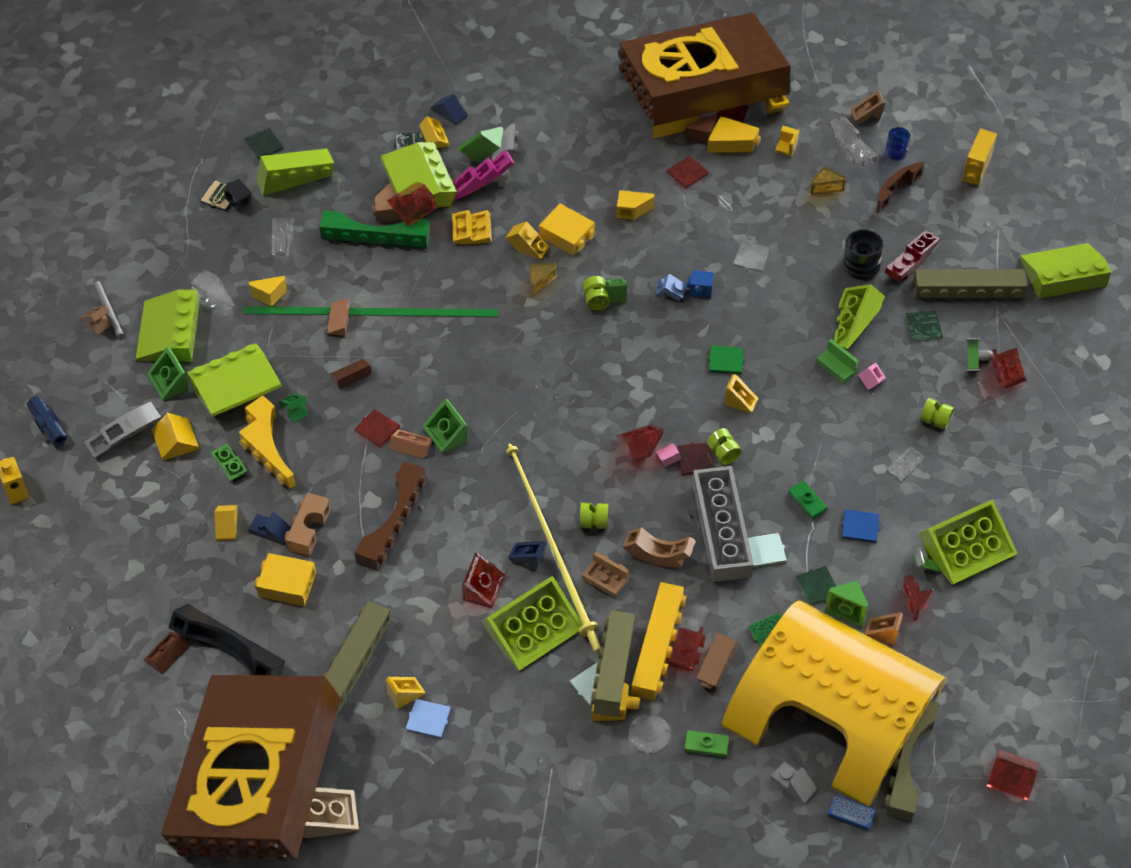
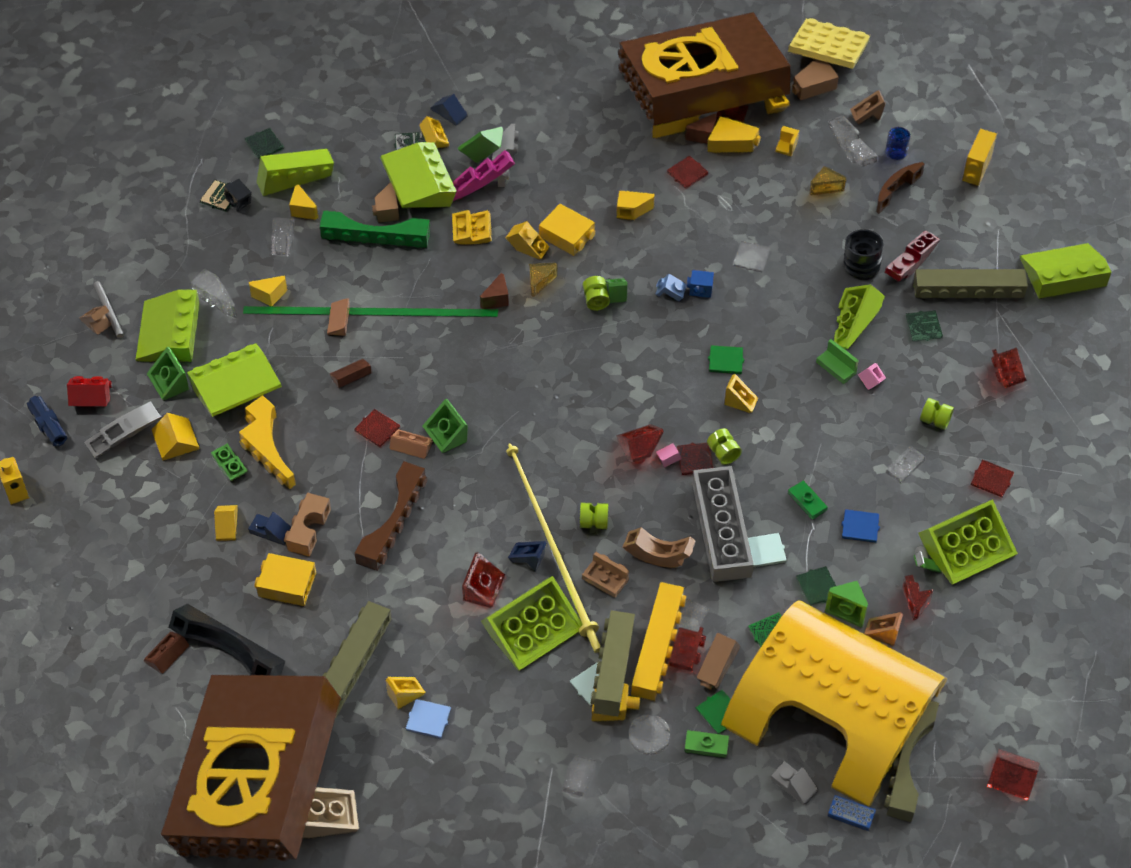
(88, 391): none -> red brick
(294, 406): green slope -> none
(302, 205): none -> yellow slope
(413, 203): clear red slope -> none
(496, 294): none -> copper slope
(714, 710): none -> green piece
(815, 80): none -> medium nougat slope
(829, 43): none -> light yellow plate
(975, 355): bright green piece -> none
(992, 478): none -> clear red piece

